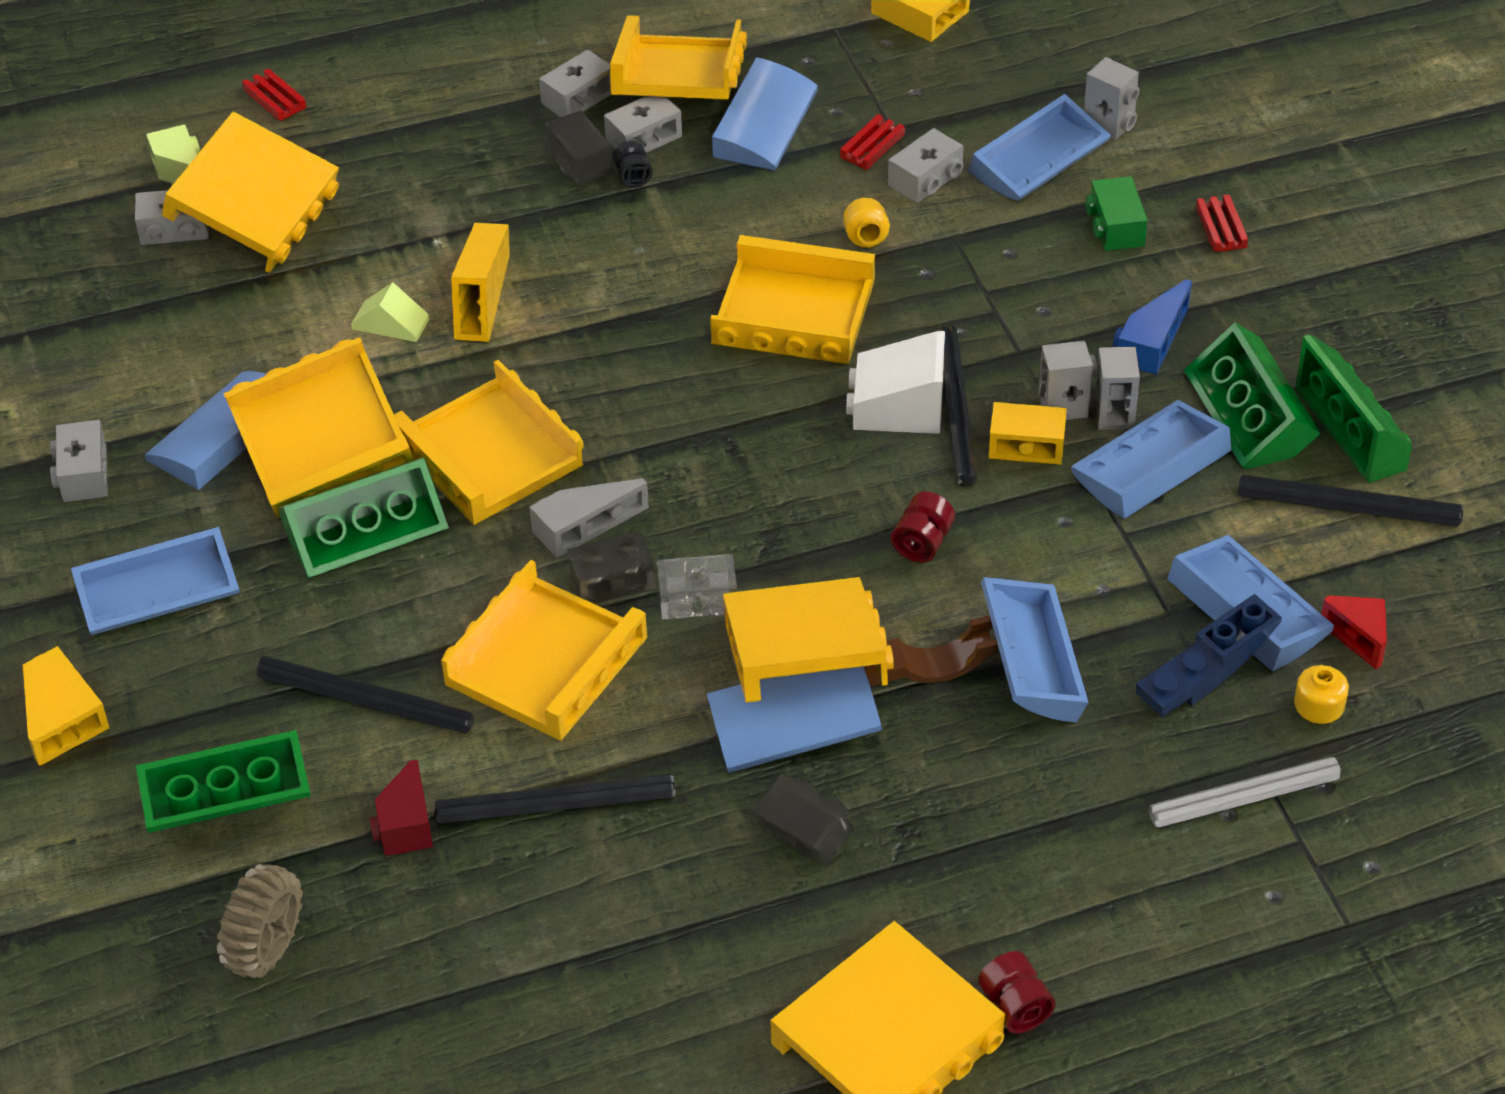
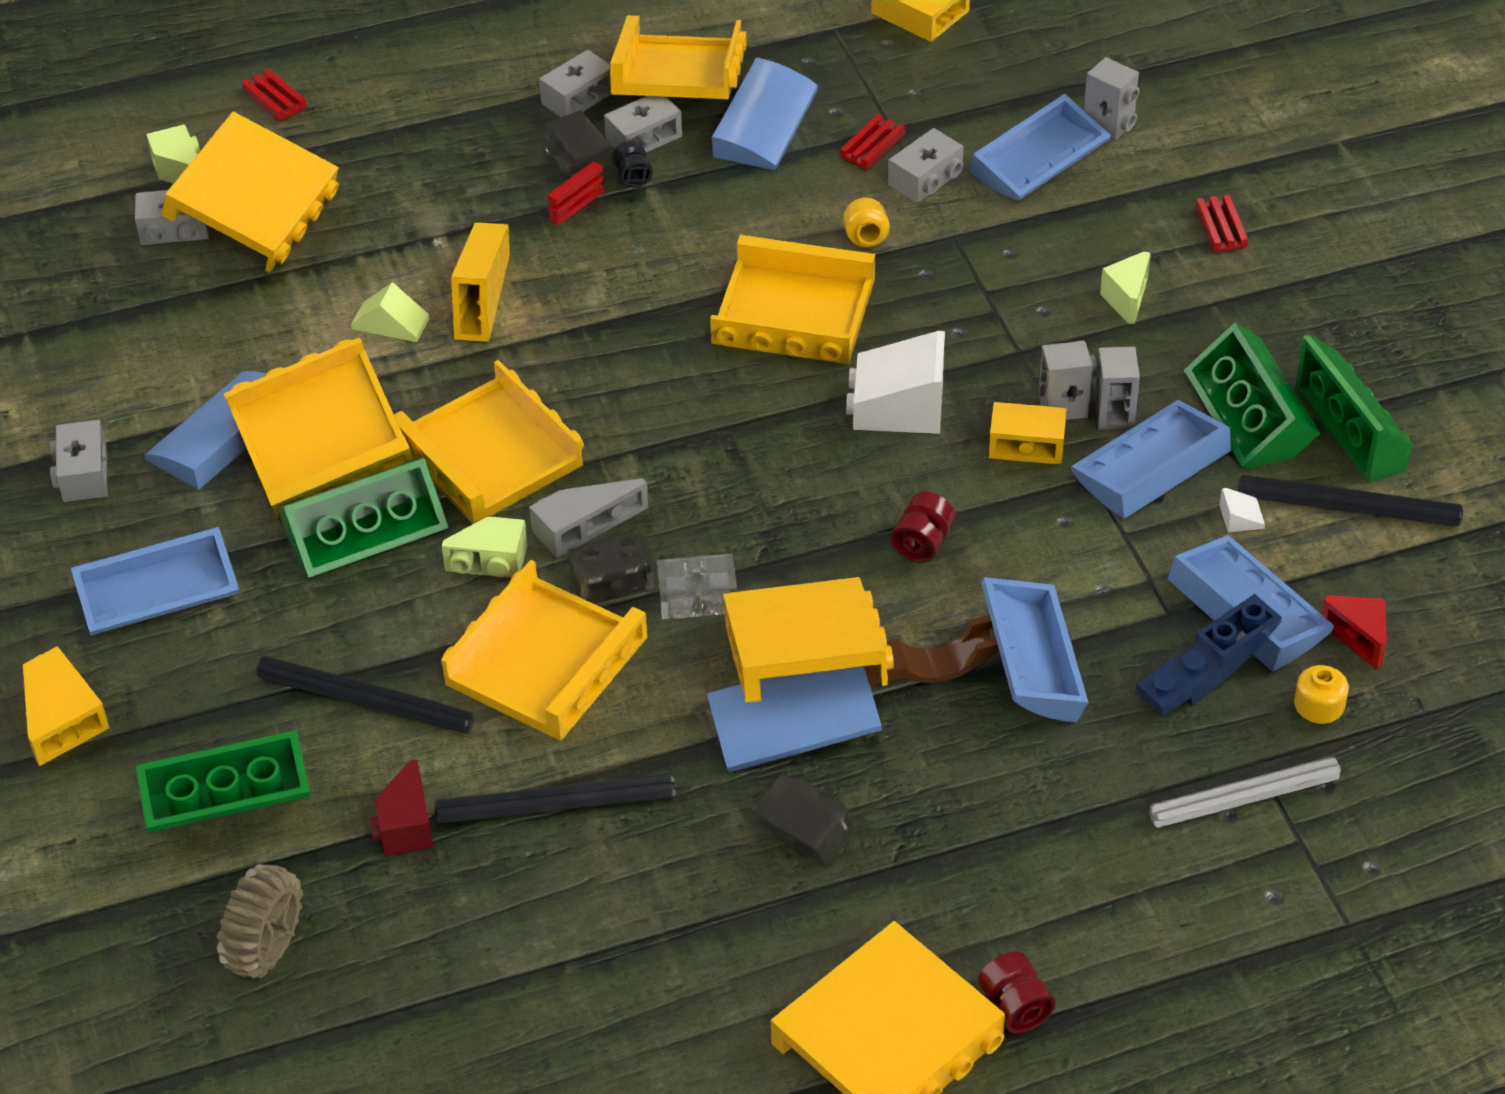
(487, 548): none -> yellowish green slope
(575, 193): none -> red tile
(958, 409): black axle -> none
(1117, 213): green brick -> none
(1125, 284): none -> yellowish green slope
(1155, 327): blue slope -> none
(1240, 511): none -> white slope

